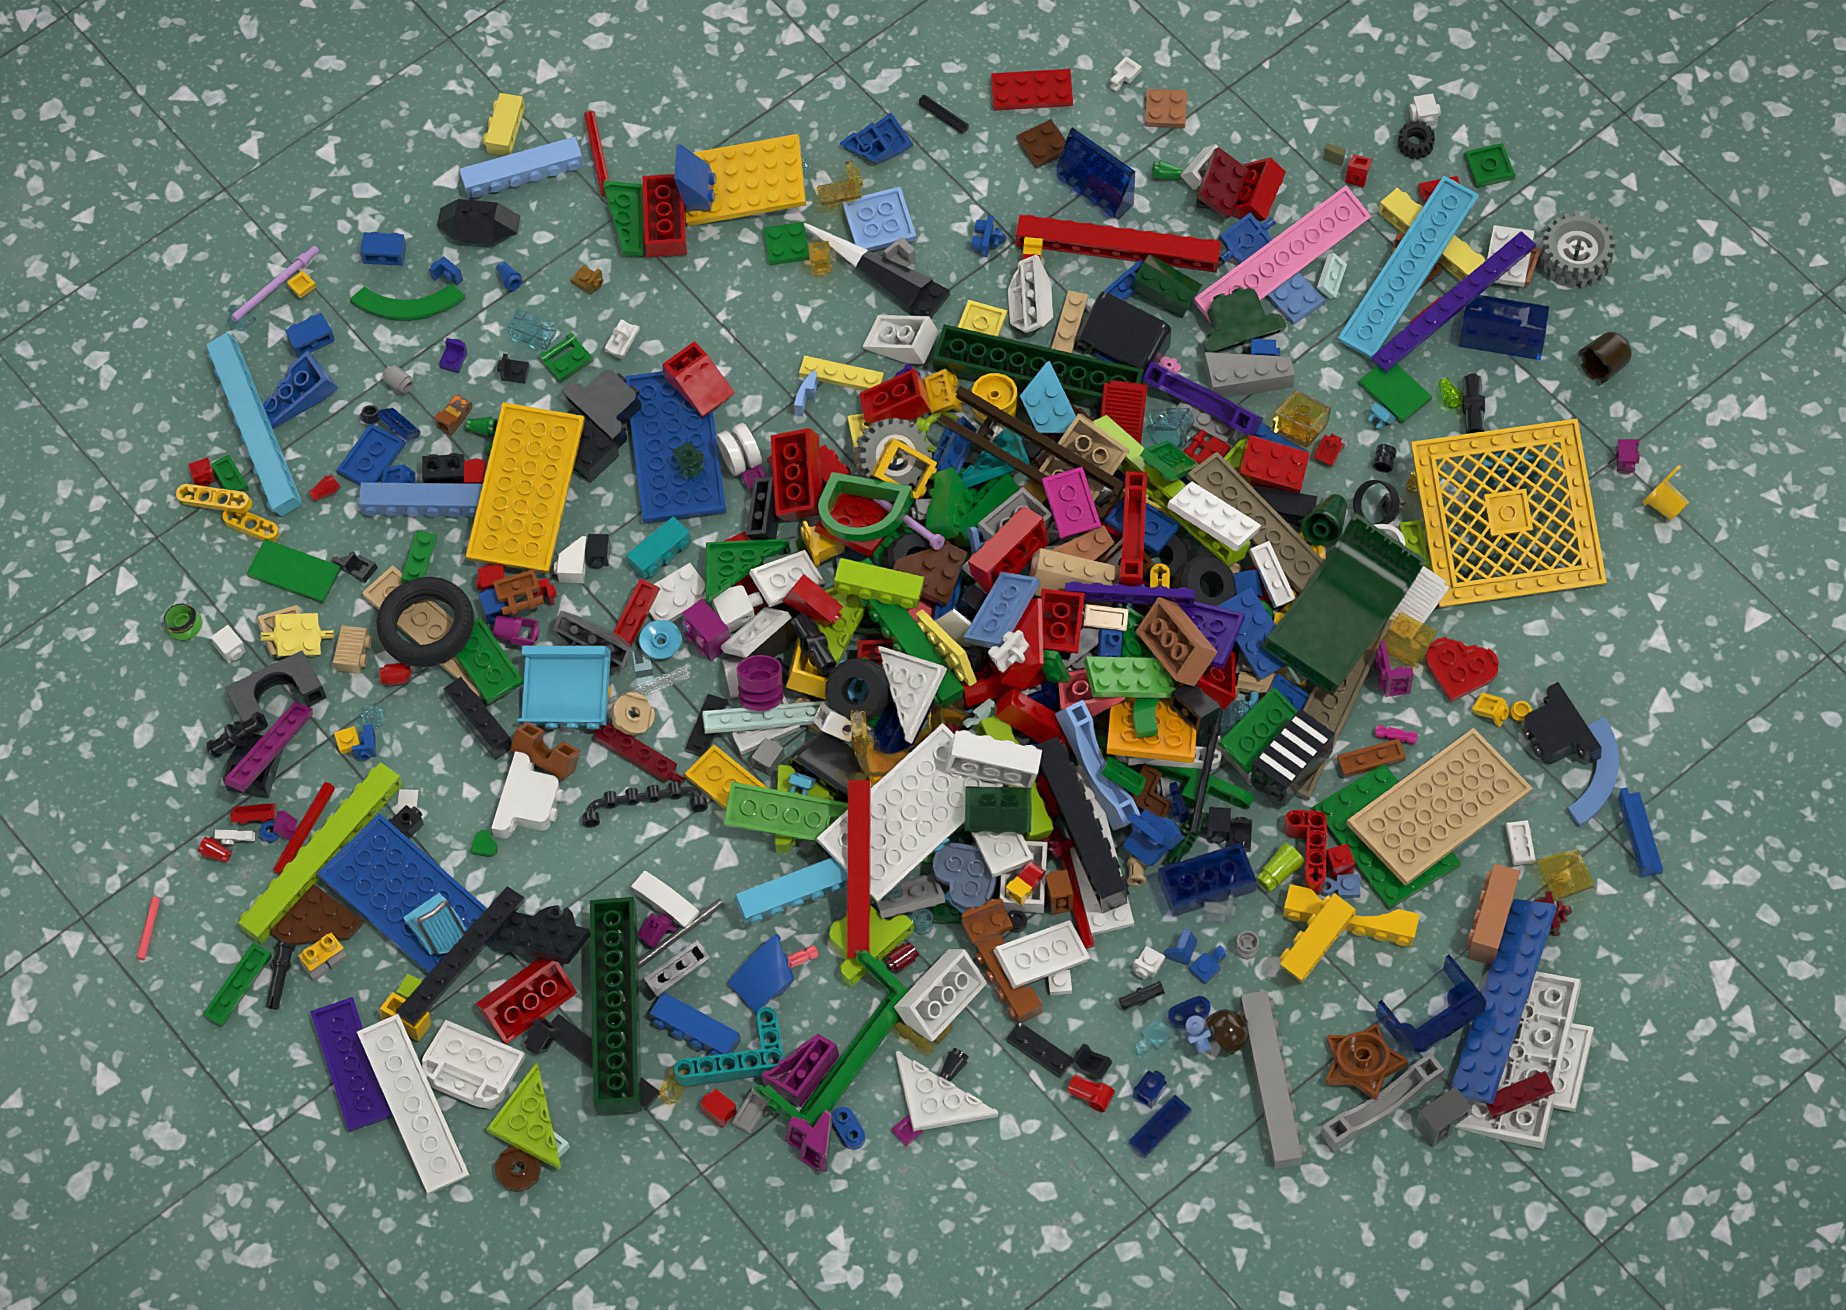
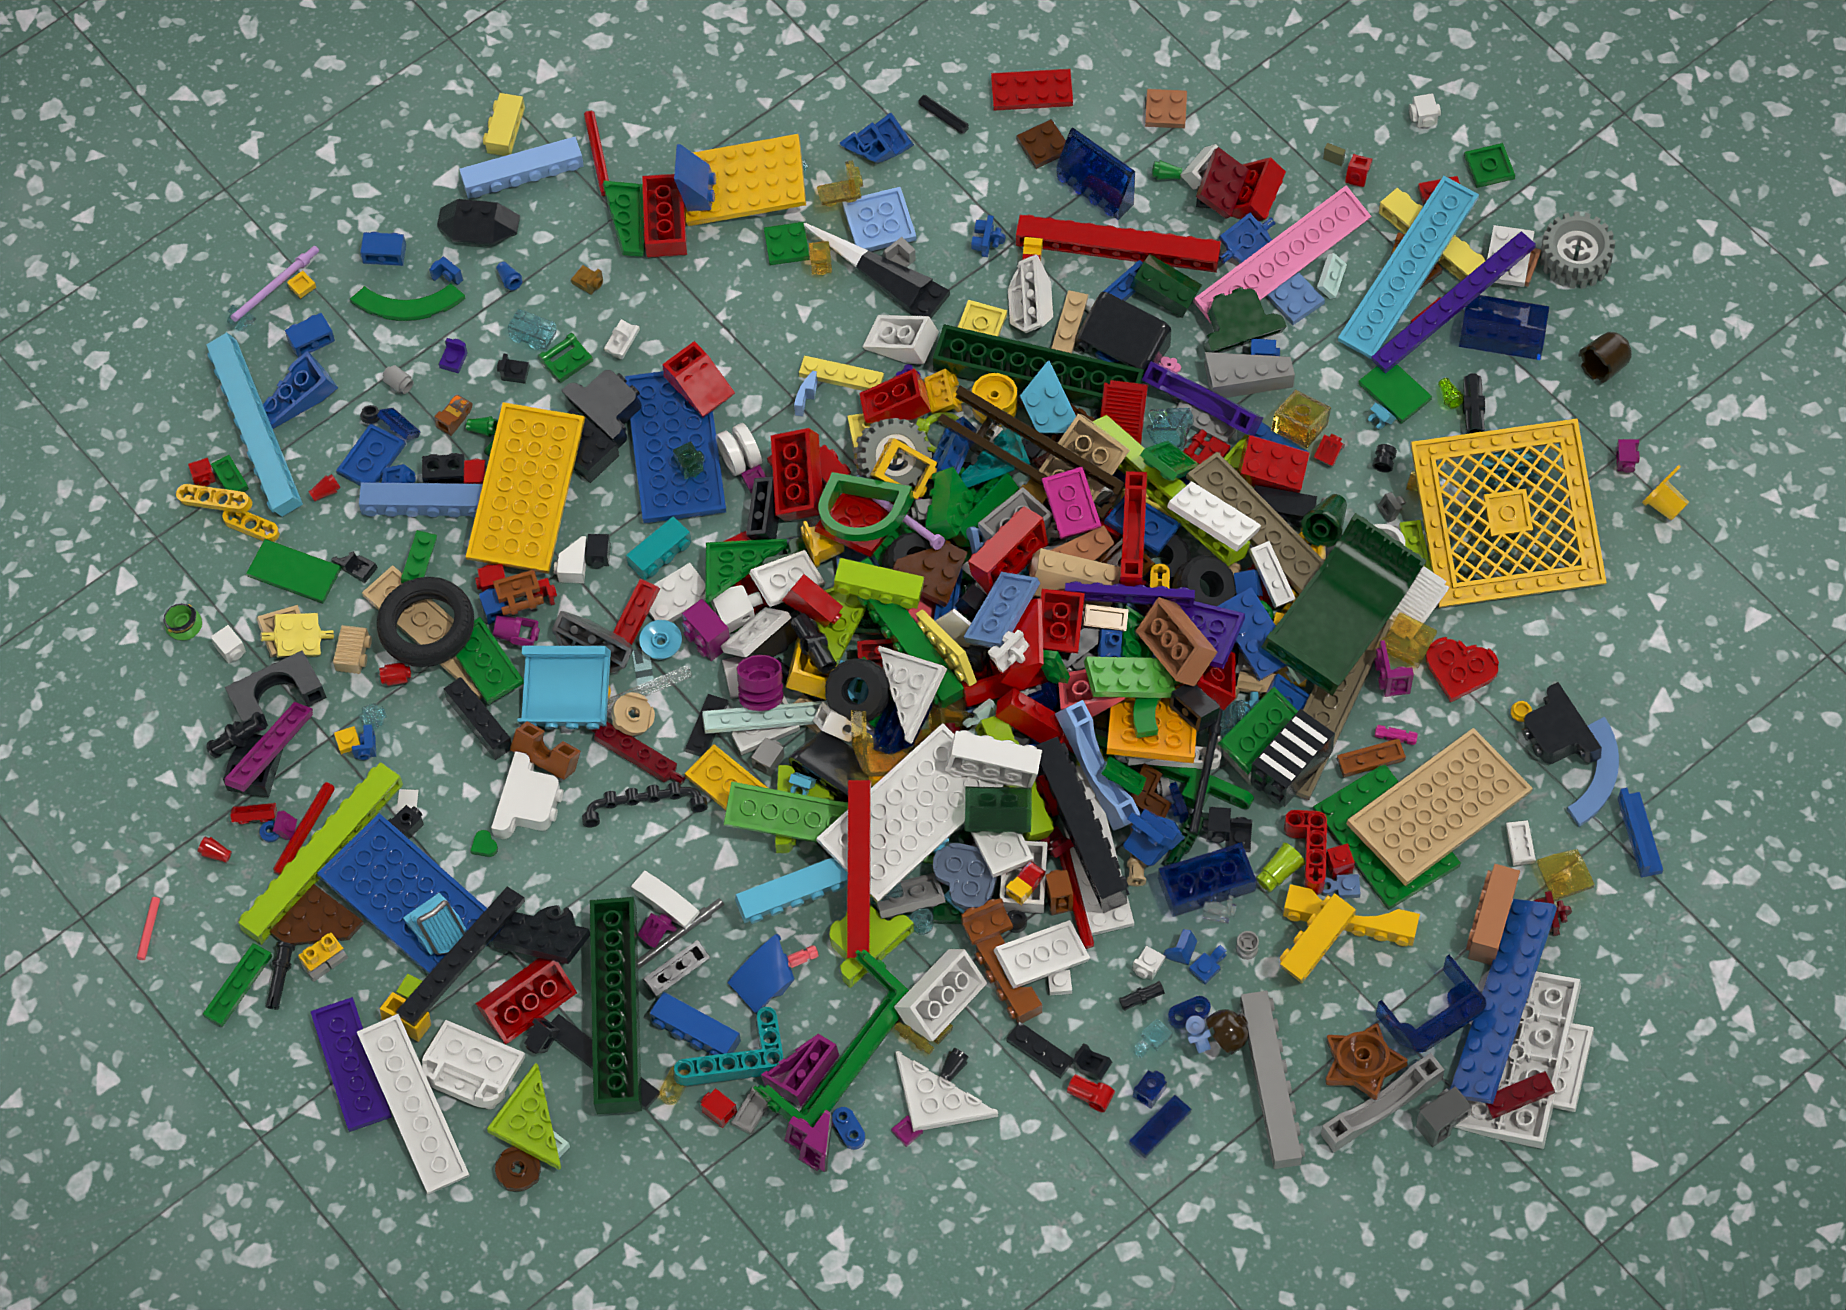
(228, 837): white plate -> none
(901, 957): dark red brick -> none
(1124, 71): white plate -> none
(1394, 500): black tyre -> none
(1418, 130): black tyre -> none
(1491, 707): yellow bracket -> none

